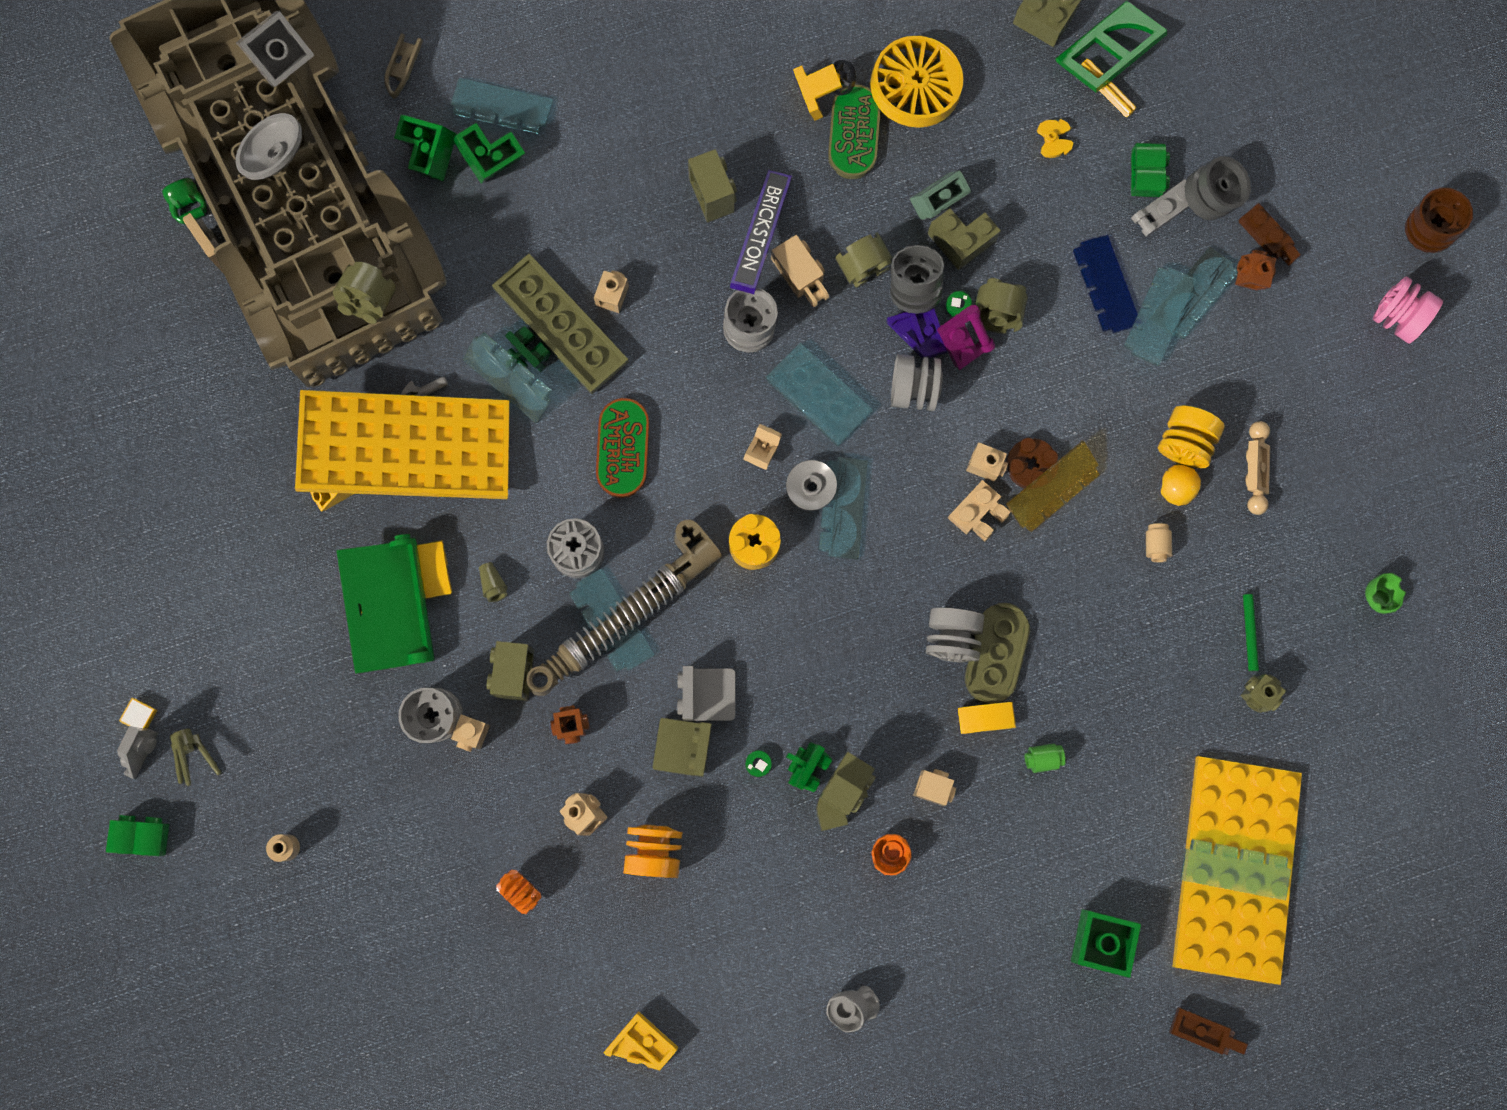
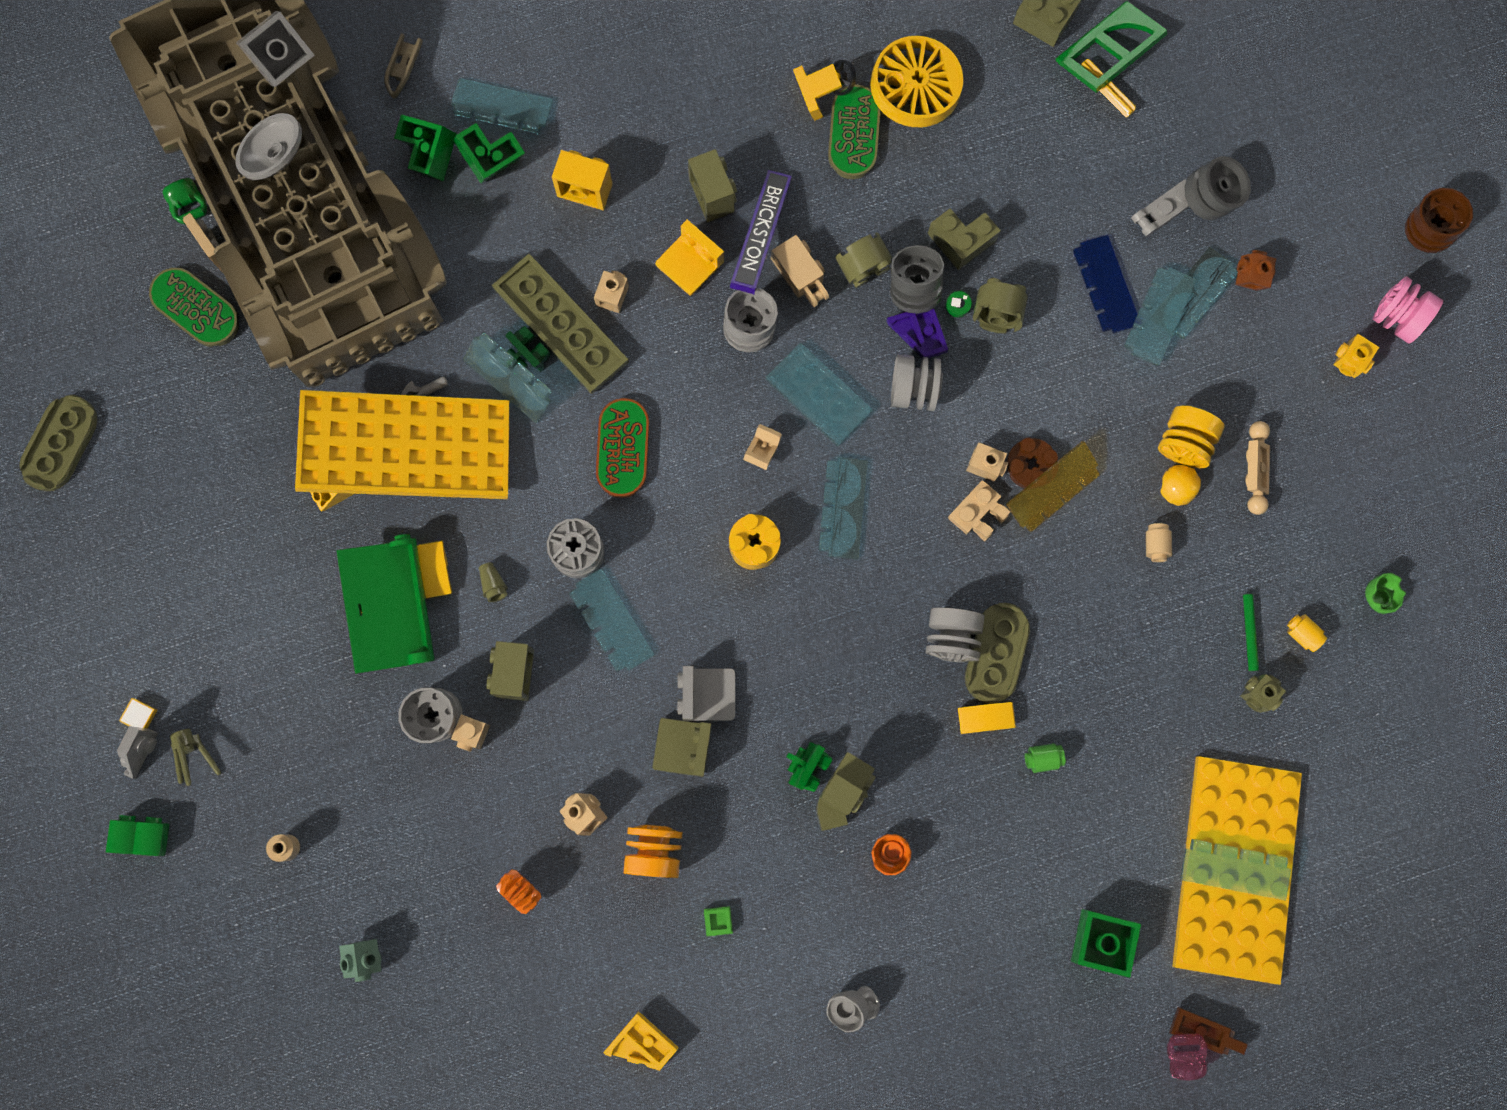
(58, 443): none -> olive tile
(194, 307): none -> tile
(360, 960): none -> sand green brick
(363, 292): olive brick -> none
(560, 722): dark orange brick -> none
(582, 179): none -> yellow brick
(631, 610): dark tan piece -> none
(691, 259): none -> yellow bracket
(718, 921): none -> bright green tile
(758, 763): green tile -> none
(805, 474): light grey dish -> none
(935, 787): tan brick -> none
(940, 195): sand green brick -> none
(958, 340): magenta plate -> none
(1053, 145): yellow piece -> none
(1149, 170): green brick -> none
(1187, 1064): none -> clear pink piece
(1269, 234): reddish brown hinge -> none
(1306, 632): none -> yellow brick
(1355, 356): none -> yellow brick

